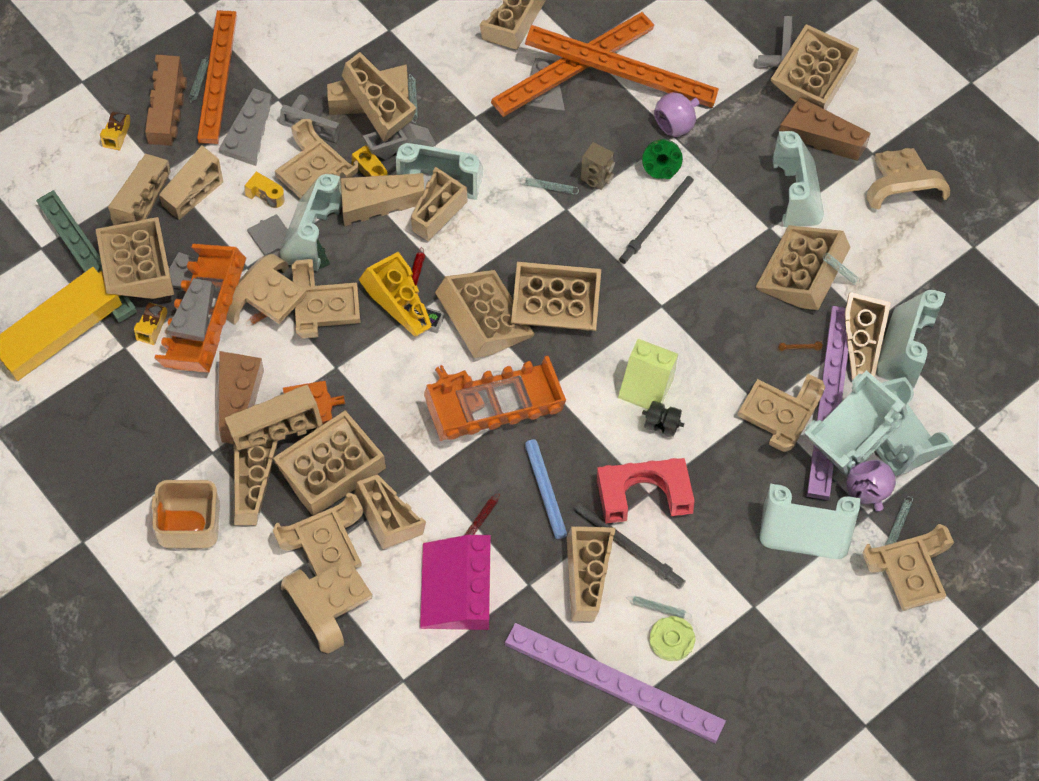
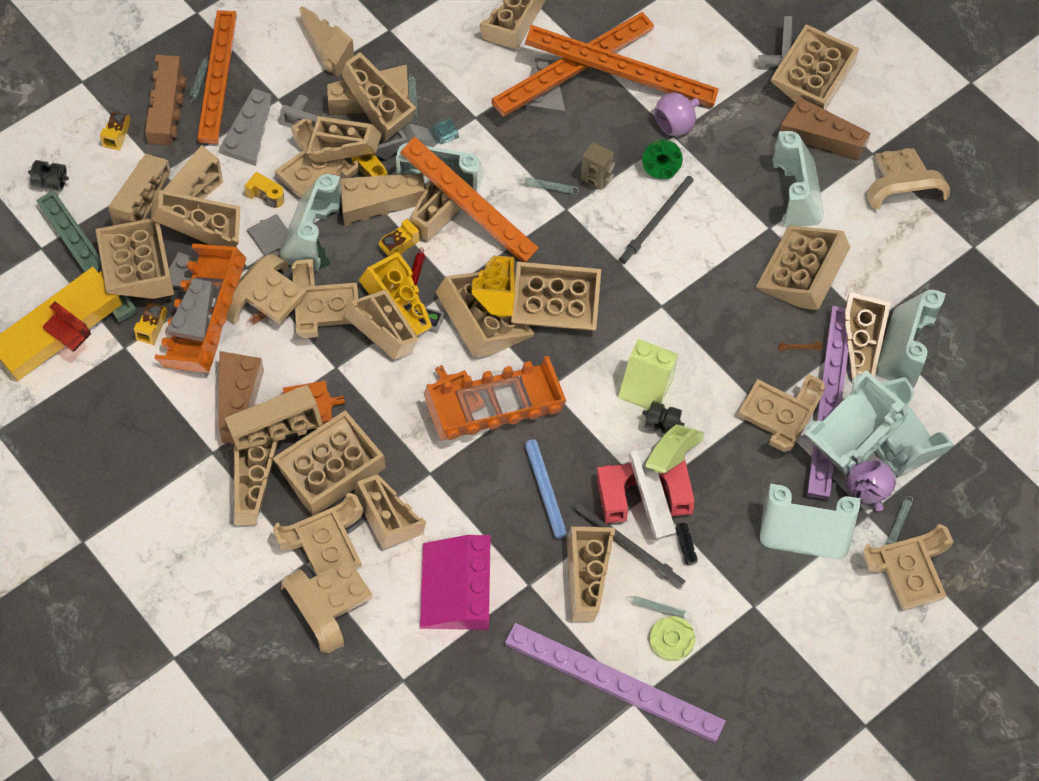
(44, 174): none -> pearl dark grey wheel
(66, 327): none -> clear red panel
(186, 513): tan piece -> none
(198, 217): none -> tan wedge
(330, 42): none -> tan wedge
(341, 139): none -> tan wedge
(382, 323): none -> tan wedge
(400, 239): none -> yellow leg
(445, 131): none -> clear light blue tile
(469, 200): none -> orange plate
(484, 518): red piece -> none
(496, 286): none -> yellow wedge
(651, 494): none -> white fence
(672, 448): none -> yellowish green slope
(686, 543): none -> black axle
(842, 269): light aqua piece -> none

